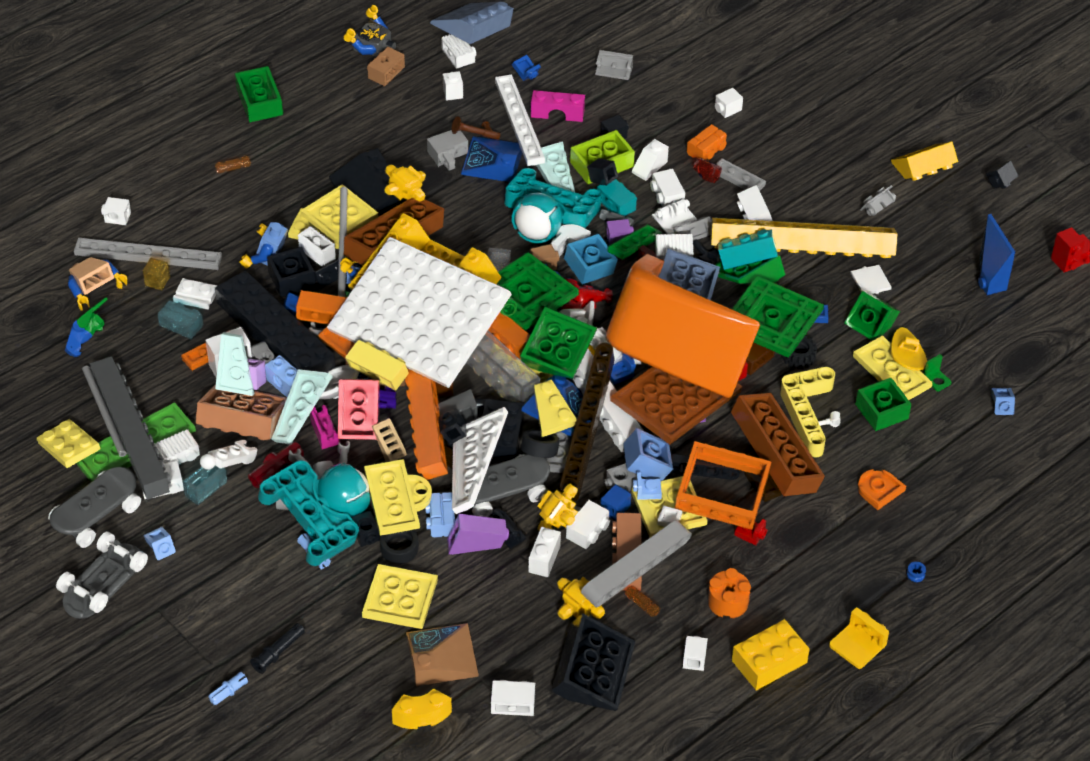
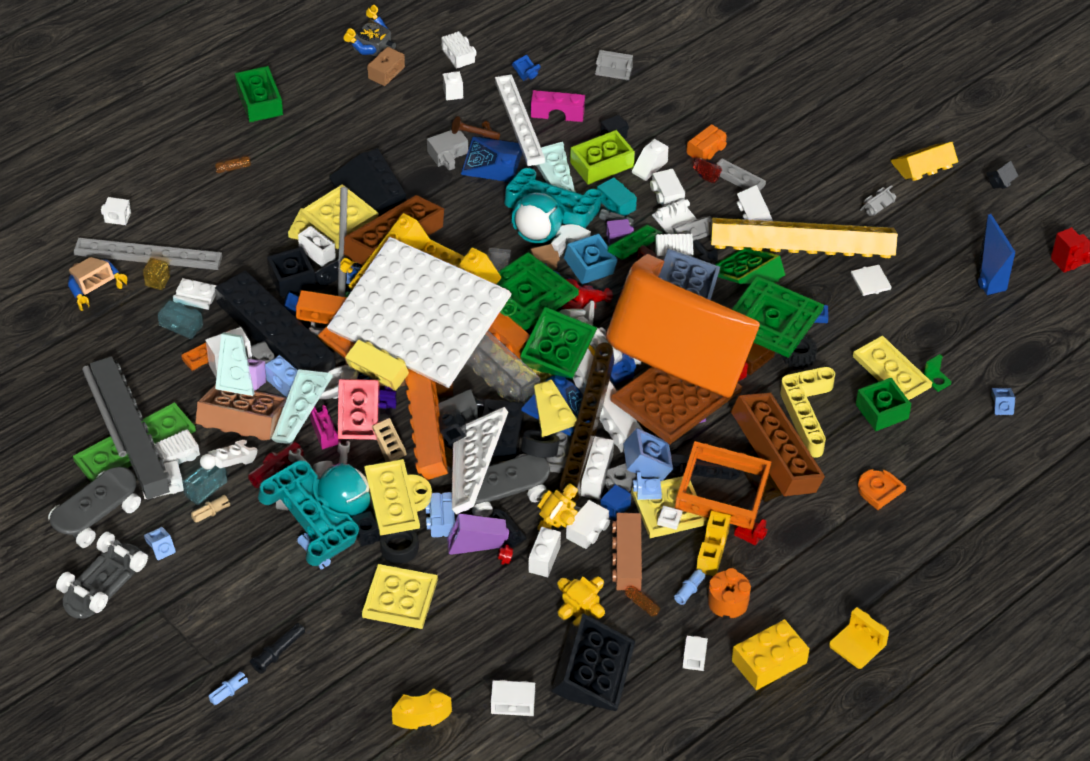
(68, 443): light yellow plate -> none
(84, 329): animal -> none
(210, 508): none -> tan axle
(271, 243): torso -> none
(405, 183): yellow piece -> none
(442, 654): medium nougat slope -> none
(475, 20): sand blue slope -> none
(505, 554): none -> red plate
(596, 468): none -> white brick
(602, 171): black brick -> none
(636, 563): light grey beam -> none
(689, 587): none -> light blue axle
(714, 543): none -> yellow arch
(728, 102): white brick -> none
(747, 249): teal brick -> none
(834, 419): white hand -> none
(871, 316): green slope -> none
(907, 350): yellow shield -> none
(913, 576): blue bush -> none

